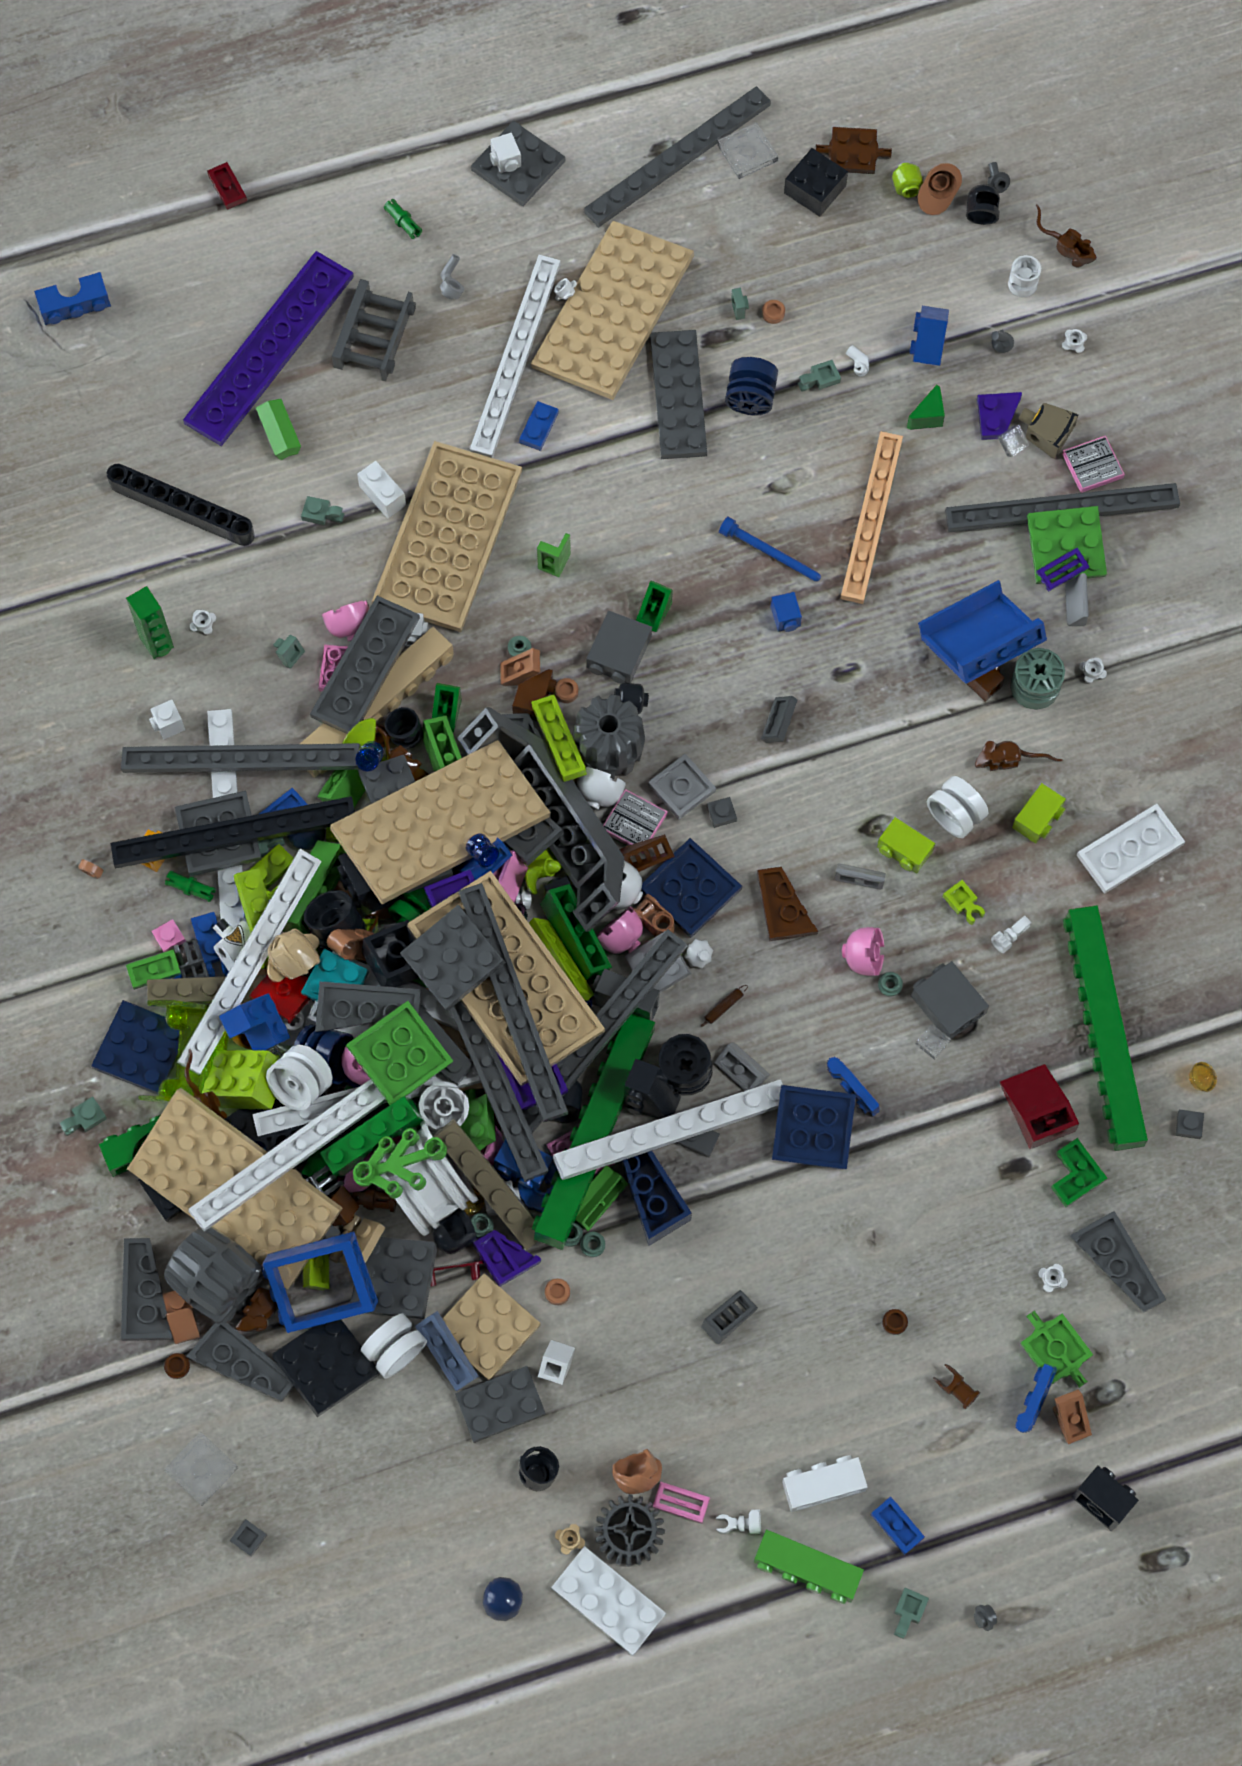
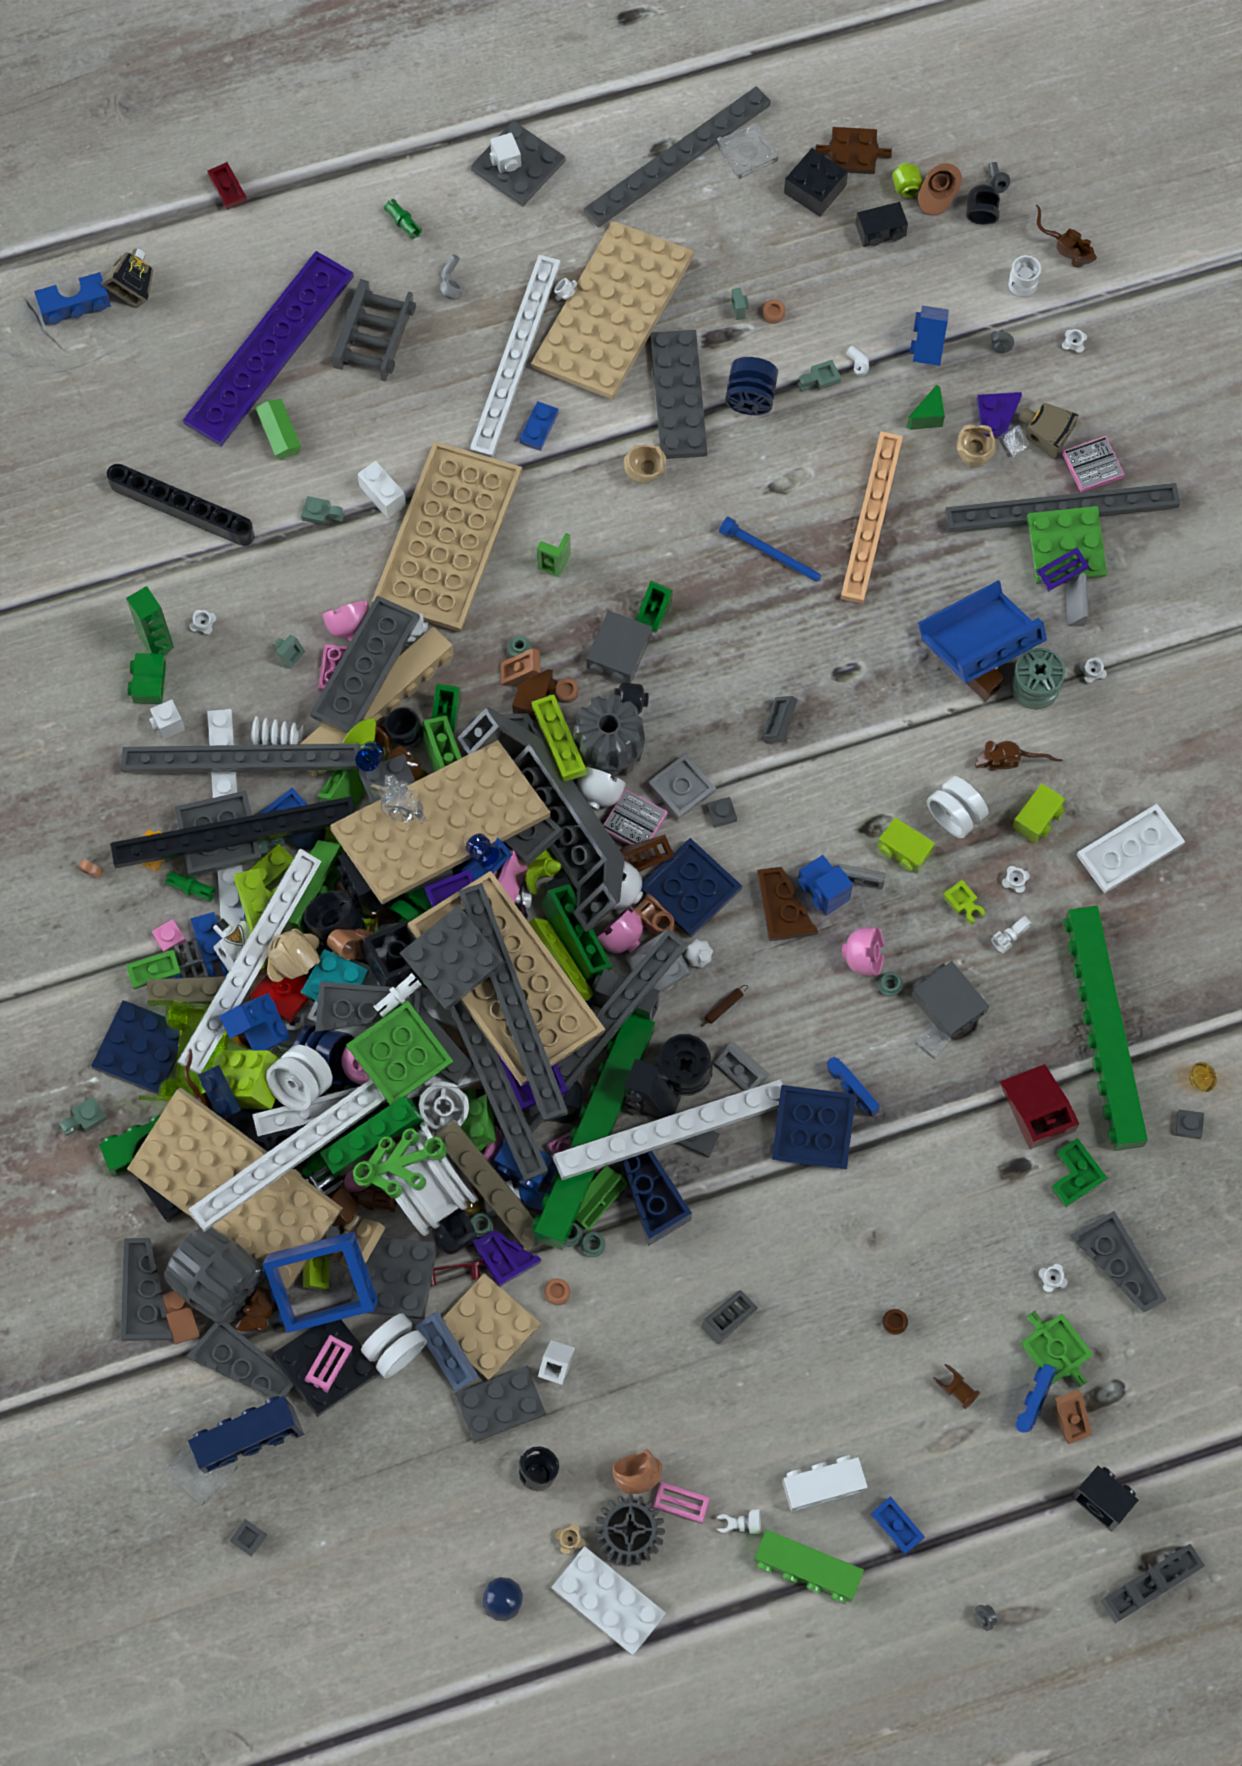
(130, 278): none -> torso
(148, 678): none -> green brick
(177, 1366): reddish brown plate -> none
(219, 1092): none -> dark blue plate
(245, 1434): none -> dark blue wedge
(273, 734): none -> white piece
(318, 1381): none -> bright pink tile
(397, 995): none -> white pin
(398, 801): none -> clear hair
(645, 463): none -> tan hair
(786, 612): blue brick -> none
(825, 884): none -> blue brick
(881, 224): none -> black brick
(910, 1608): sand green plate -> none
(974, 446): none -> tan hair
(1013, 872): none -> white plate
(1152, 1583): none -> dark grey slope

